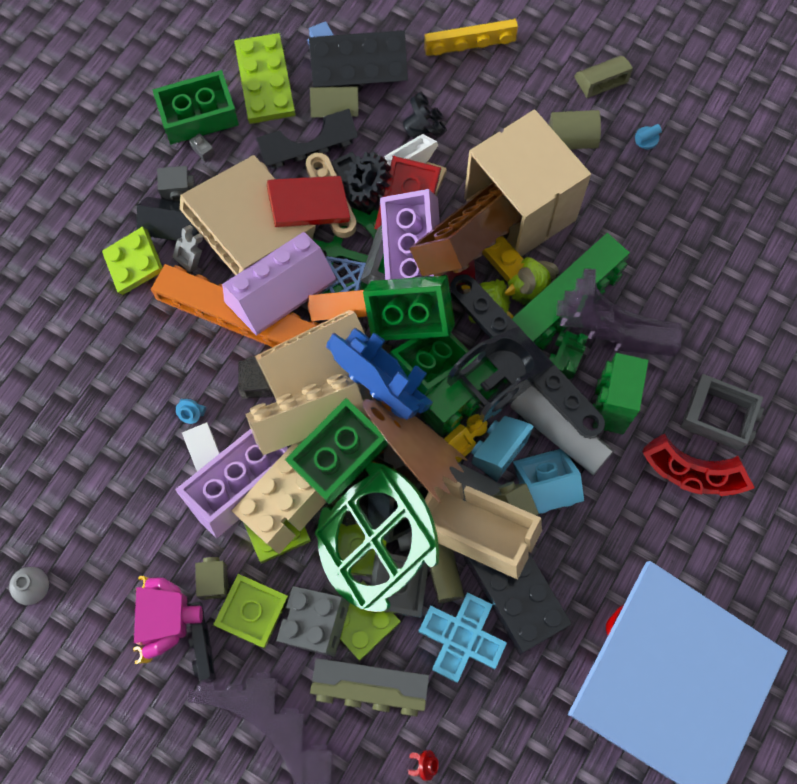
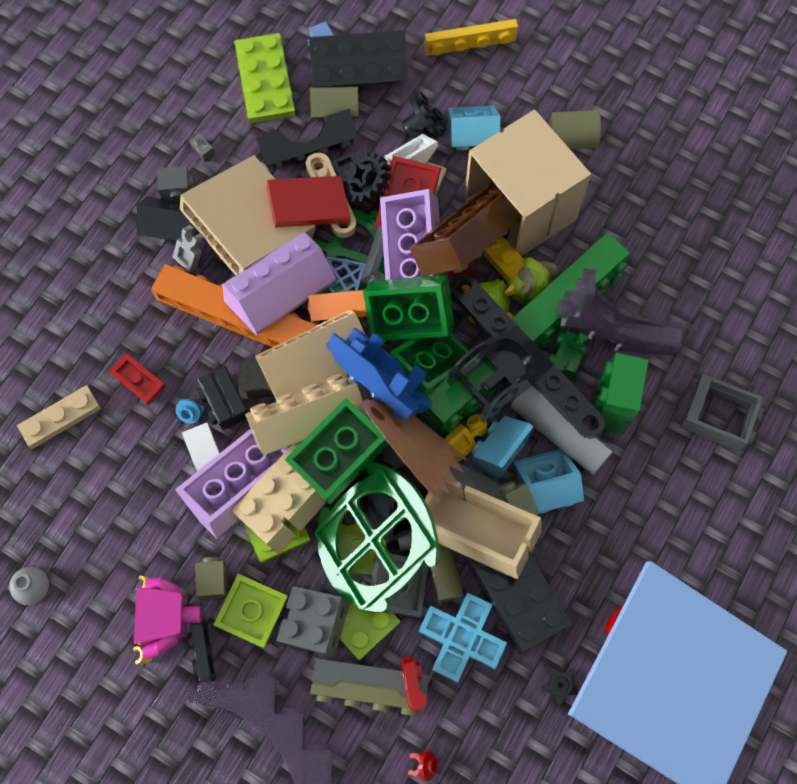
(58, 417): none -> tan plate
(132, 260): lime plate -> none
(137, 379): none -> red plate
(195, 107): green brick -> none
(223, 398): none -> black brick
(411, 674): none -> red plate
(472, 125): none -> medium azure slope
(552, 685): none -> black plate
(604, 76): olive brick -> none
(648, 136): dark azure plate -> none
(697, 475): red brick -> none

